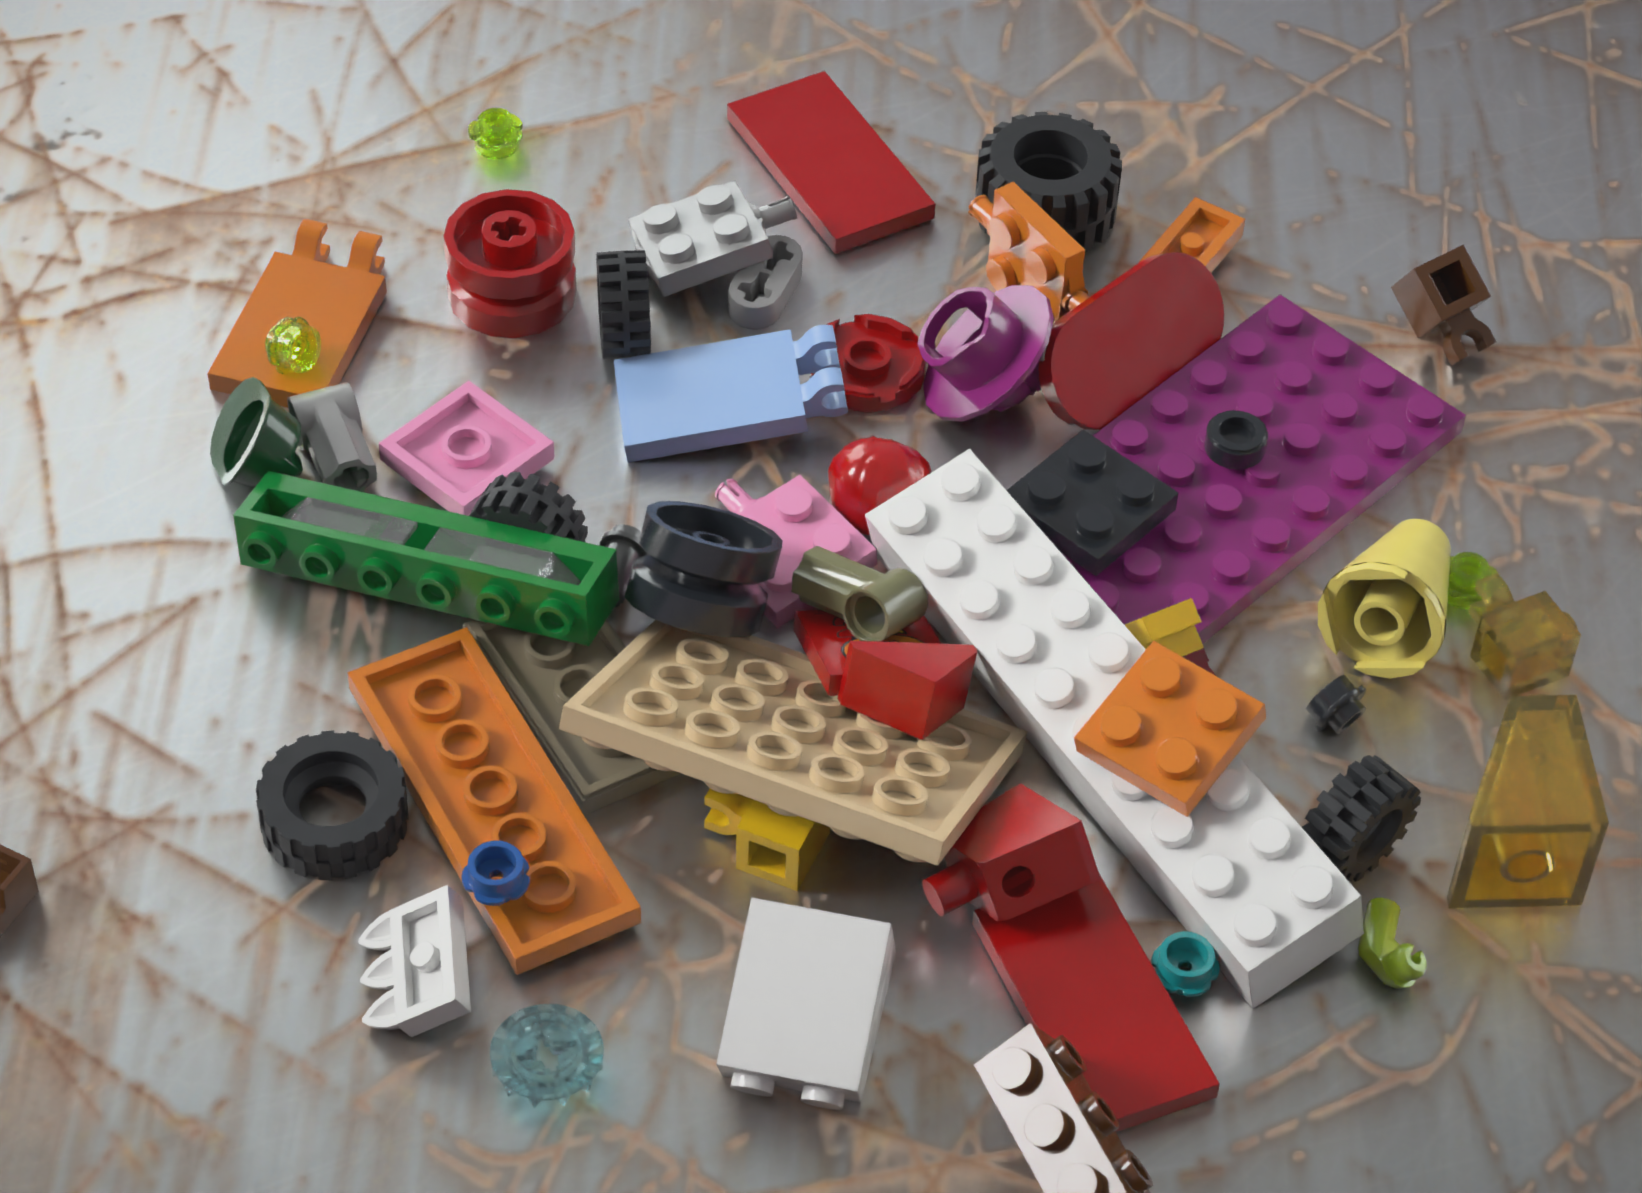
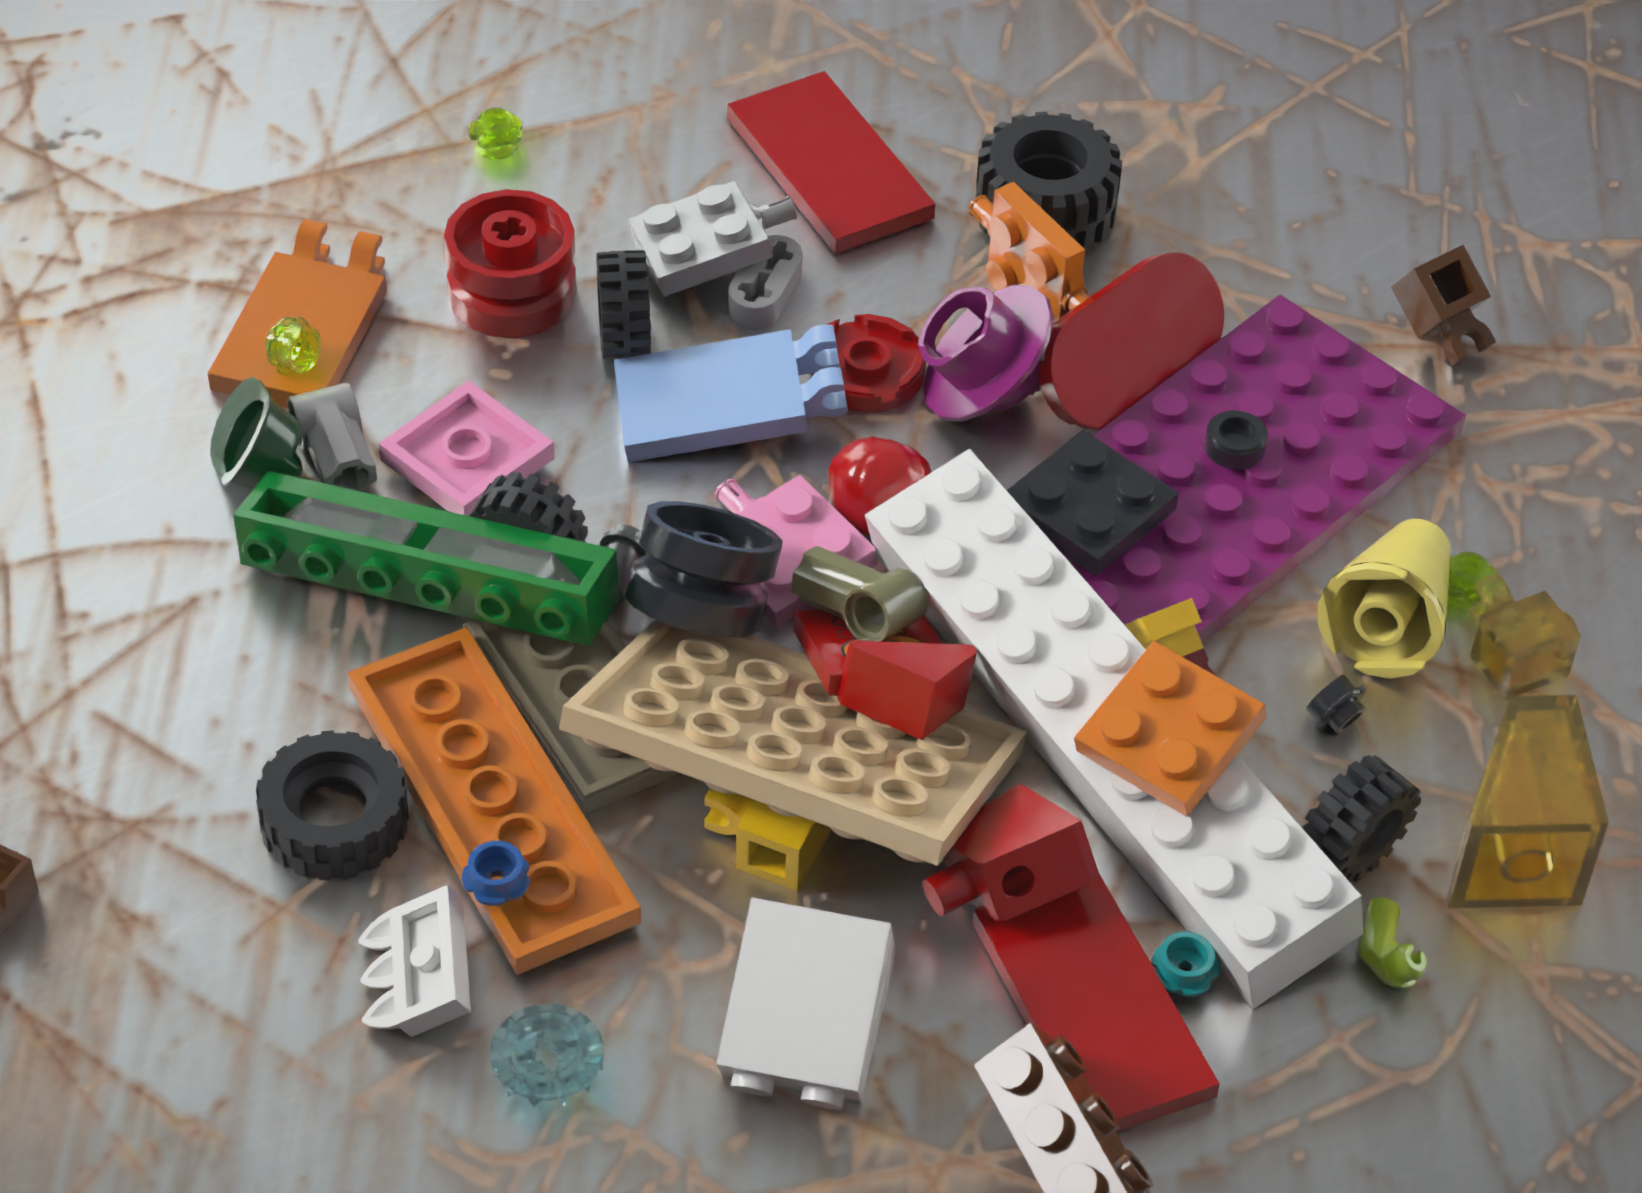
(1202, 233): orange plate -> none

